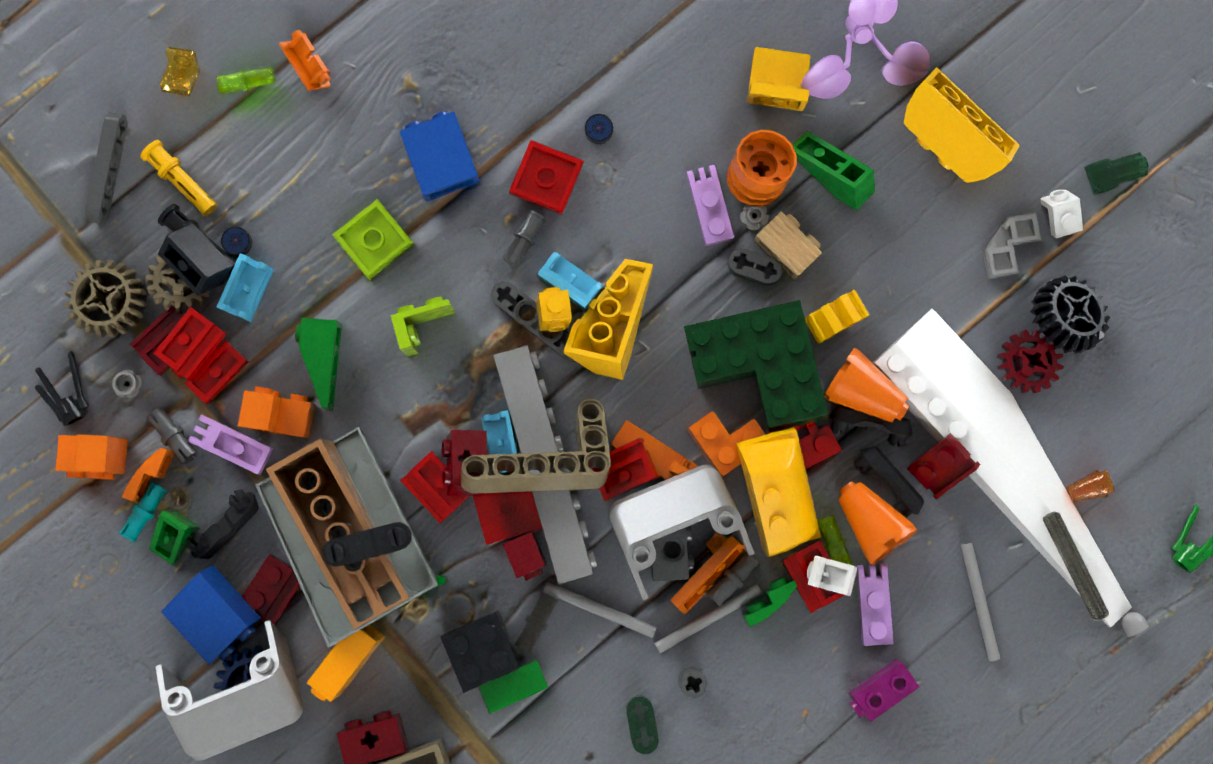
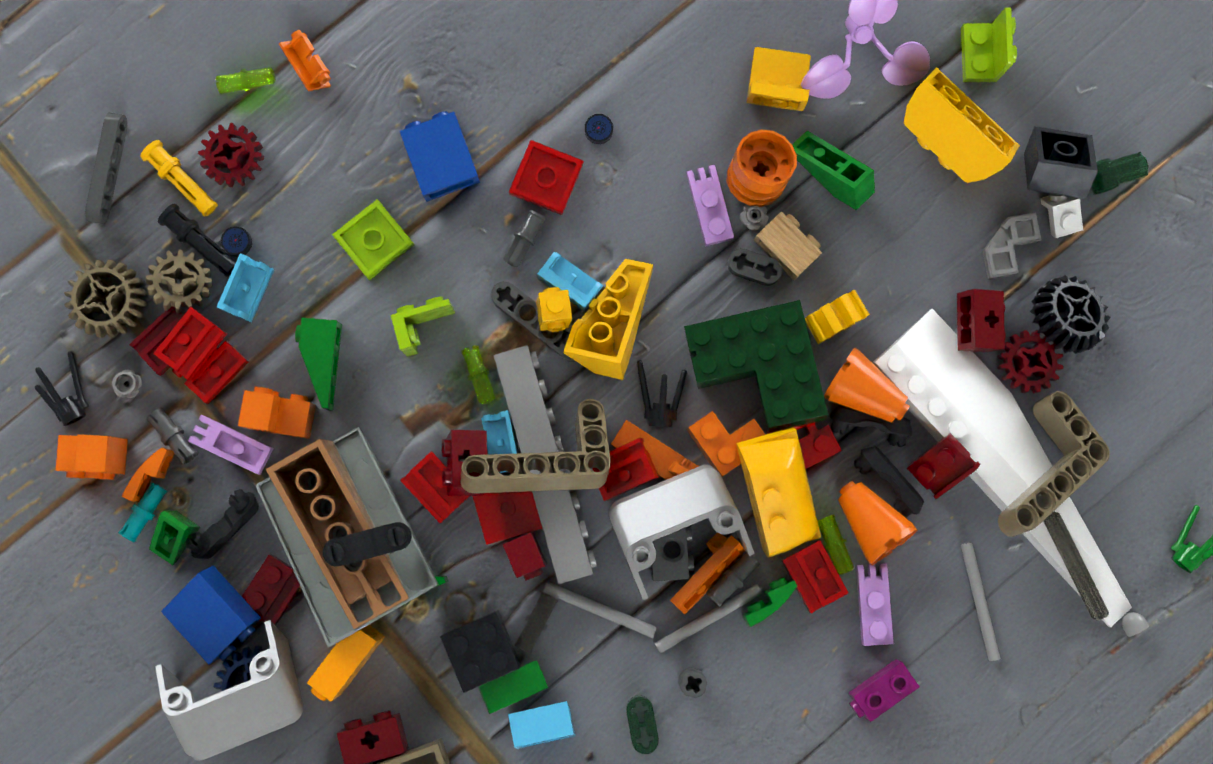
(180, 72): clear yellow bracket -> none
(195, 259): black brick -> none
(220, 157): none -> dark red gear
(478, 375): none -> clear neon green axle
(541, 725): none -> medium azure hinge
(660, 414): none -> black plant
(831, 575): white bracket -> none
(980, 320): none -> dark red brick
(988, 48): none -> lime bracket
(1060, 162): none -> black brick
(1083, 456): none -> dark tan beam
(1092, 486): clear orange cone -> none

